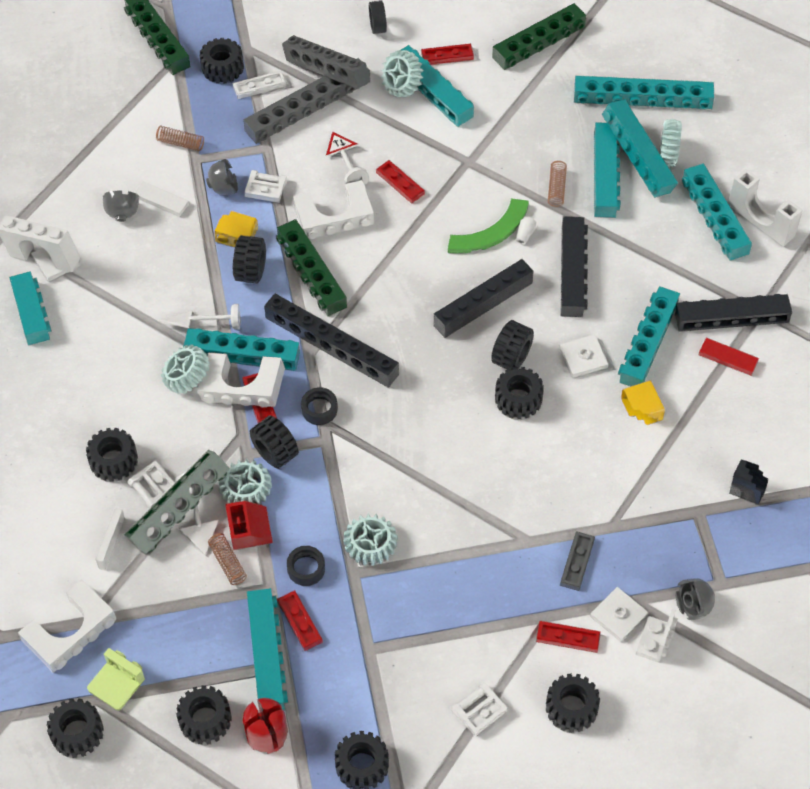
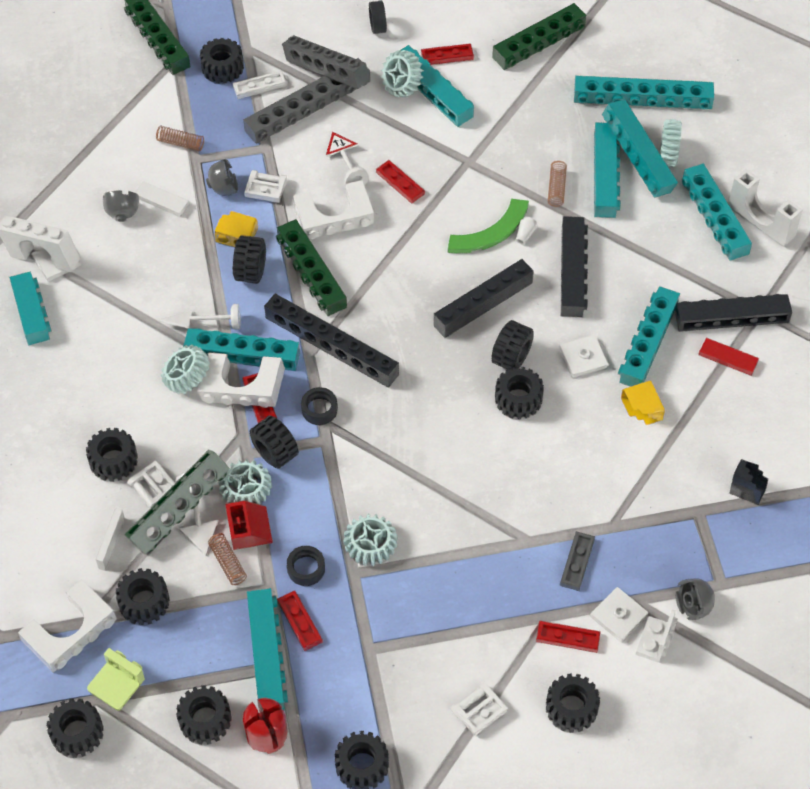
(146, 610): none -> black tyre

